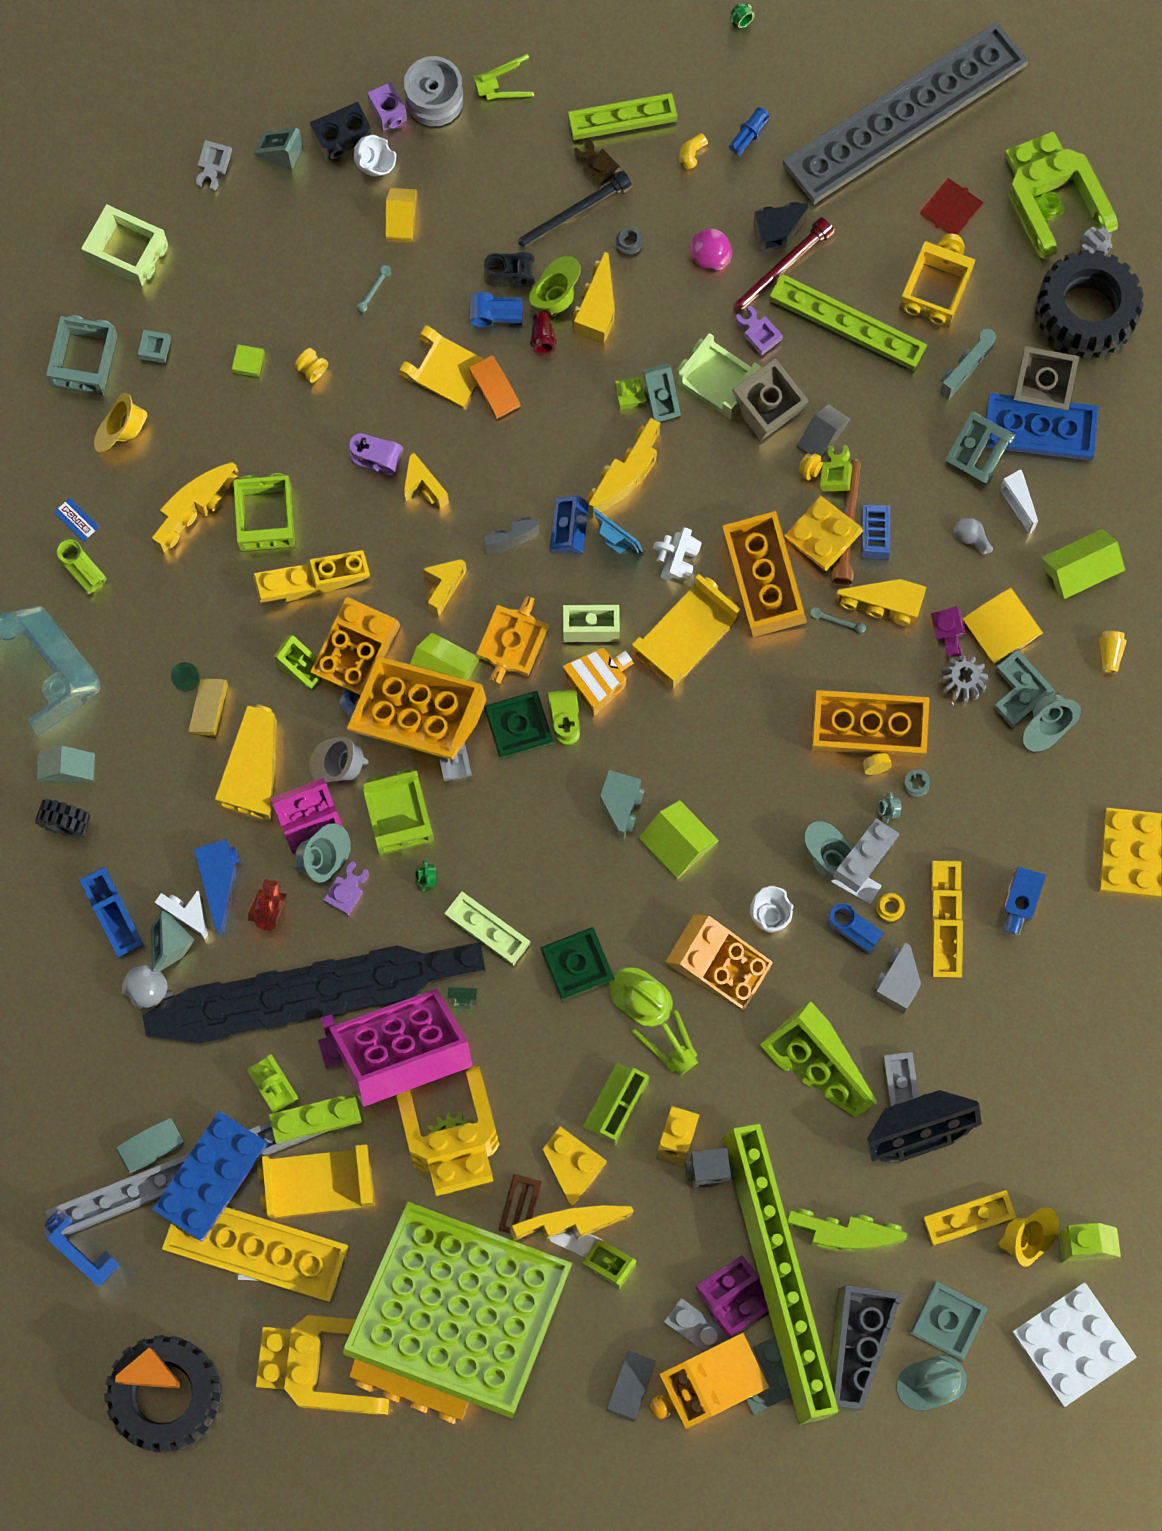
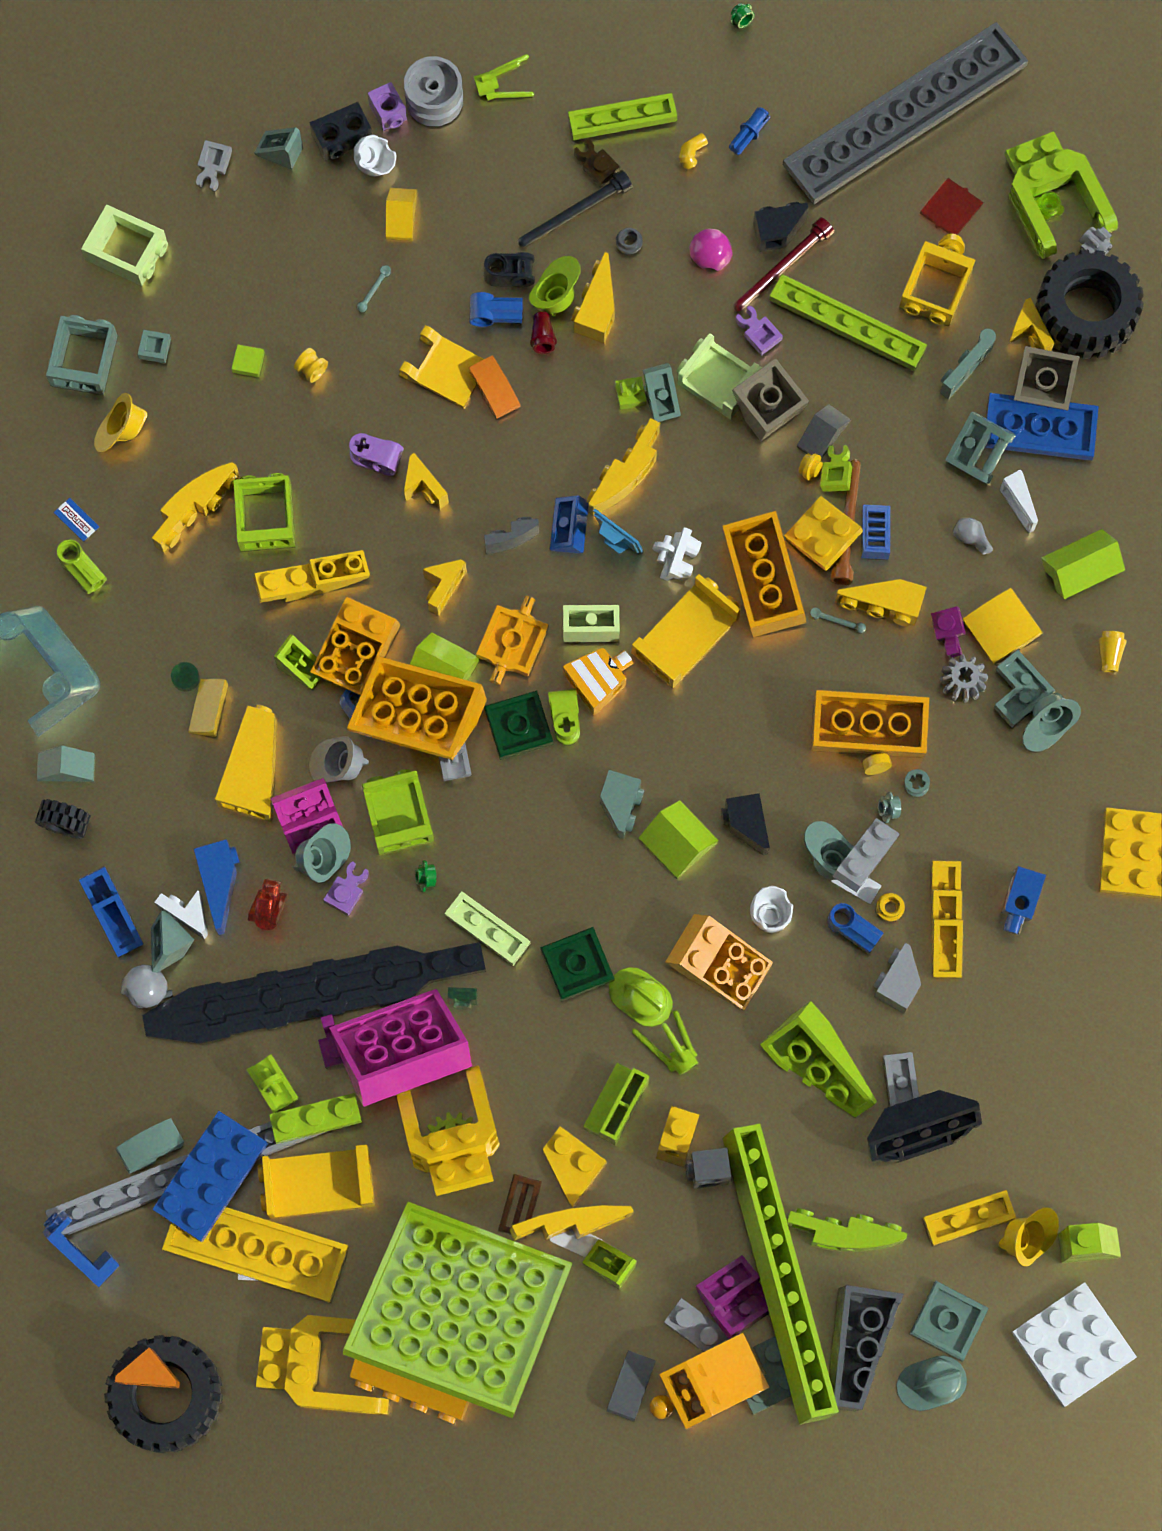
(747, 821): none -> black slope
(1031, 324): none -> yellow slope

